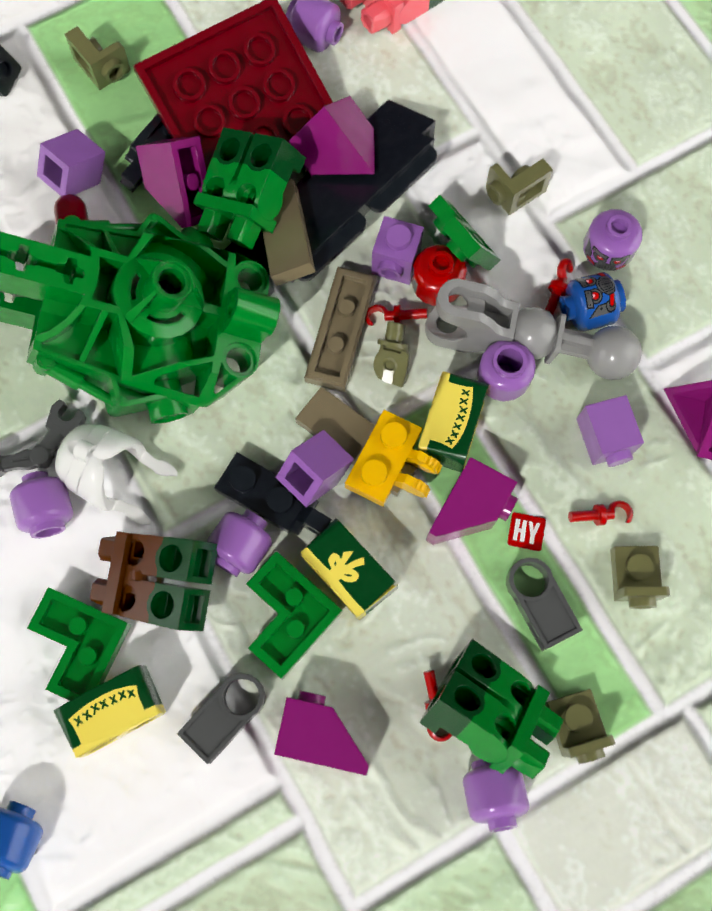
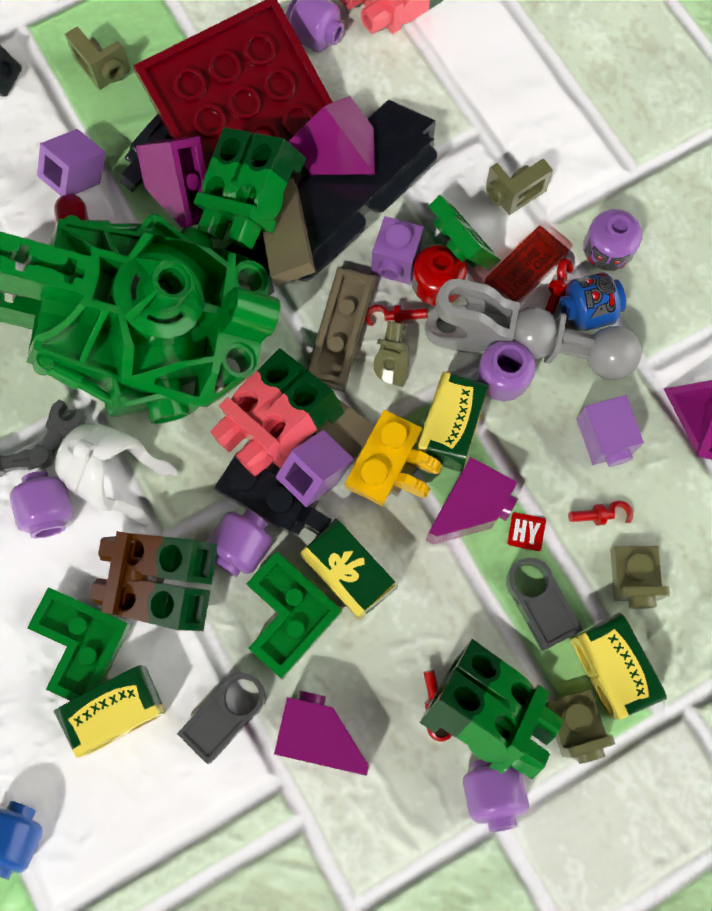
(275, 412): none -> coral hips
(527, 265): none -> clear red tile
(618, 667): none -> light yellow piece

